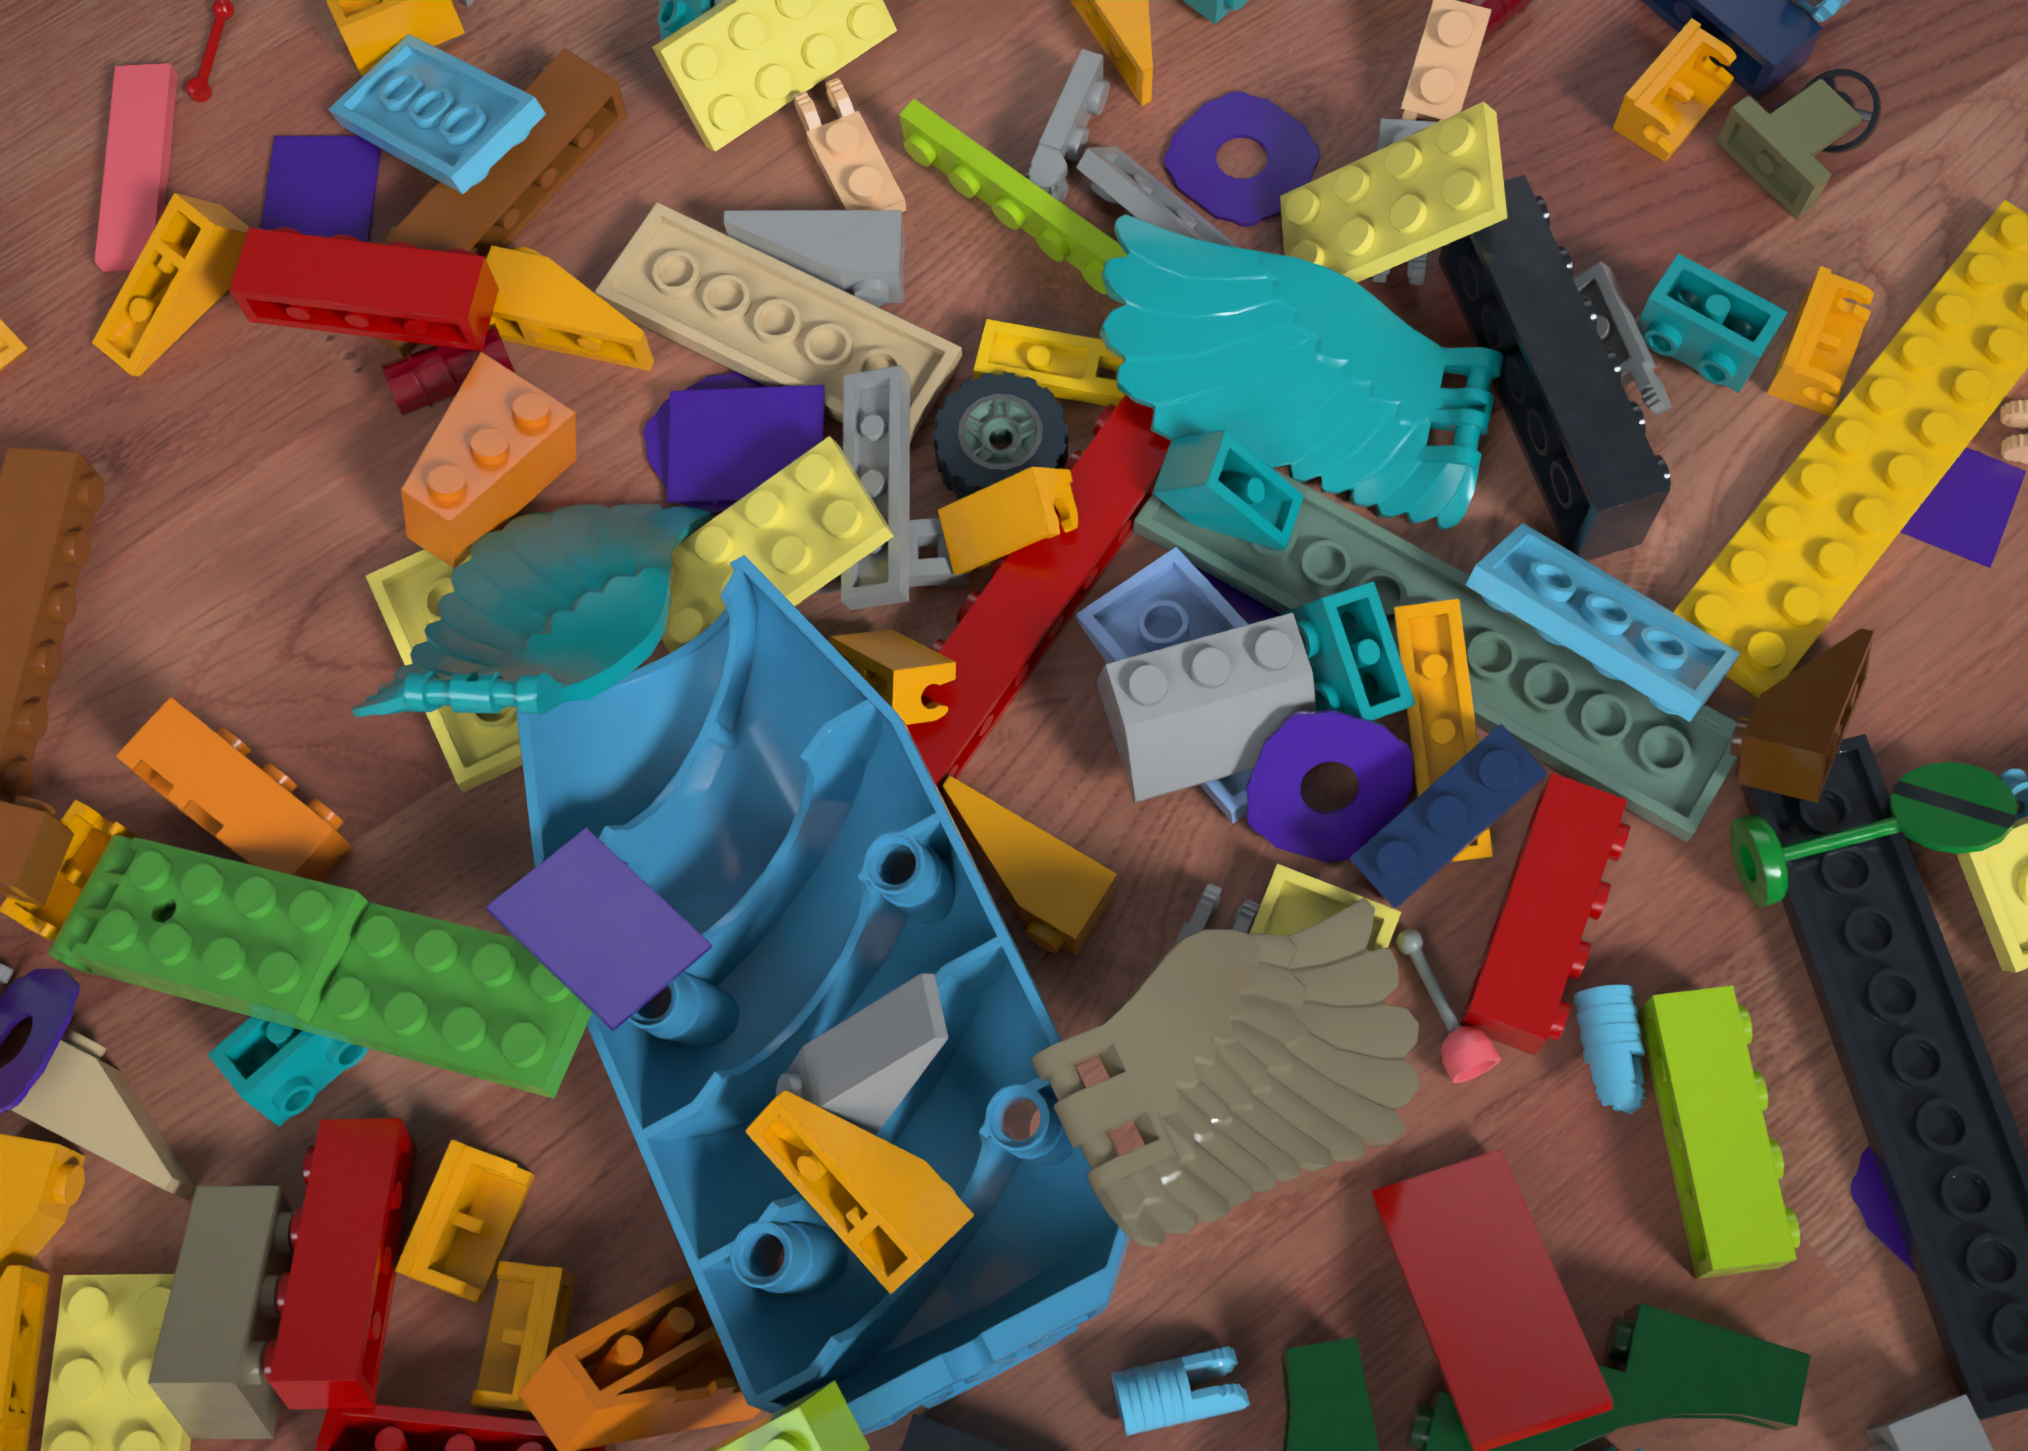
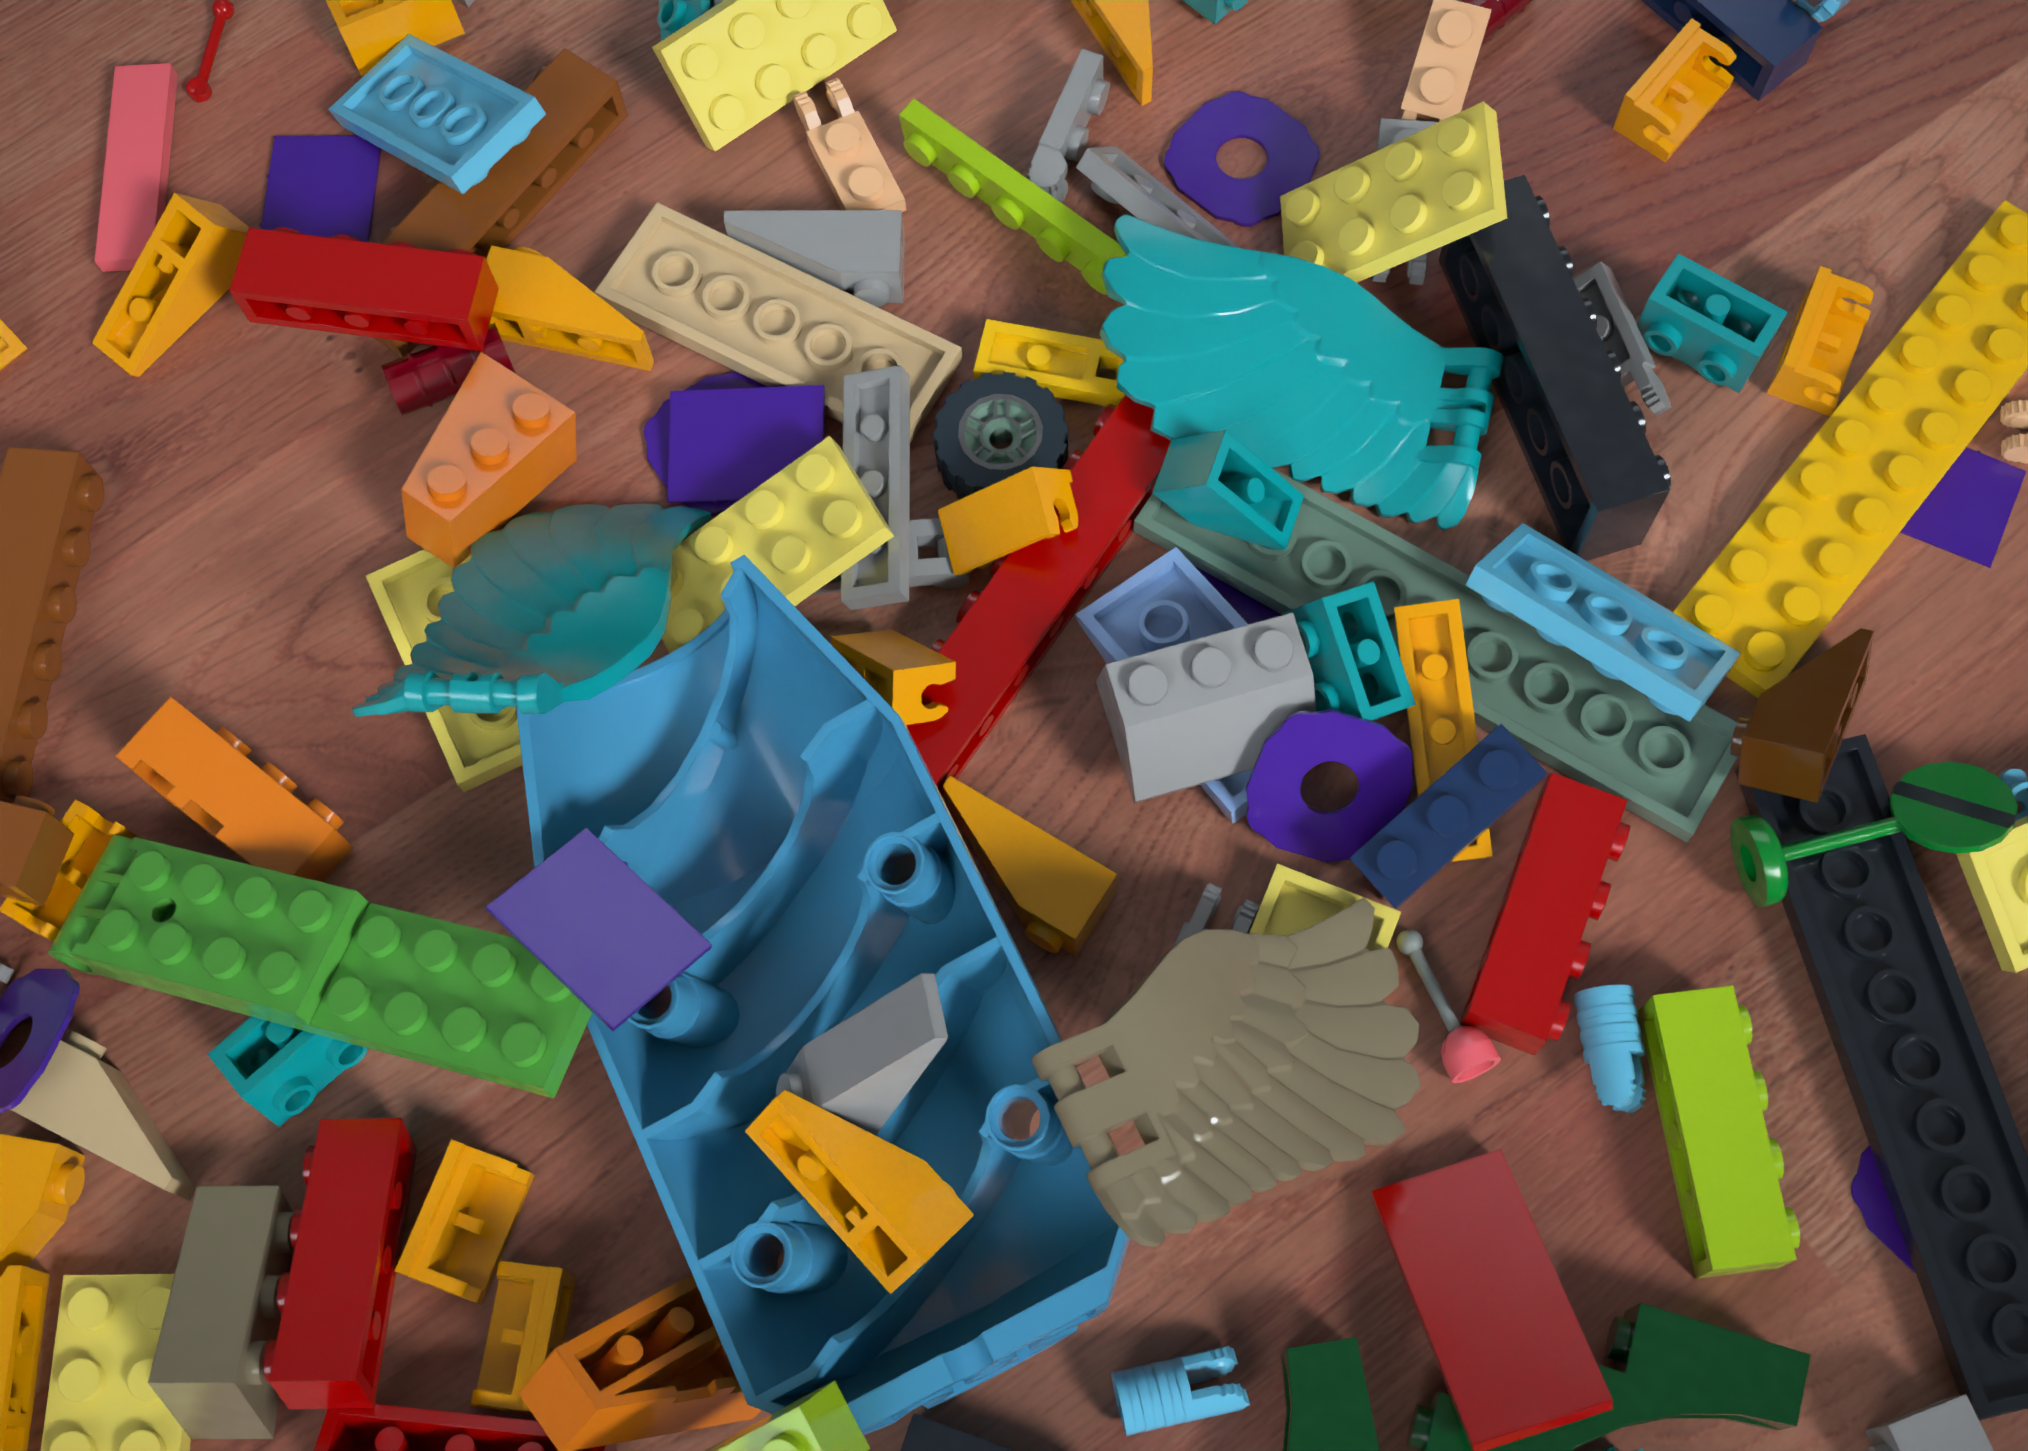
(1782, 145): olive piece -> none

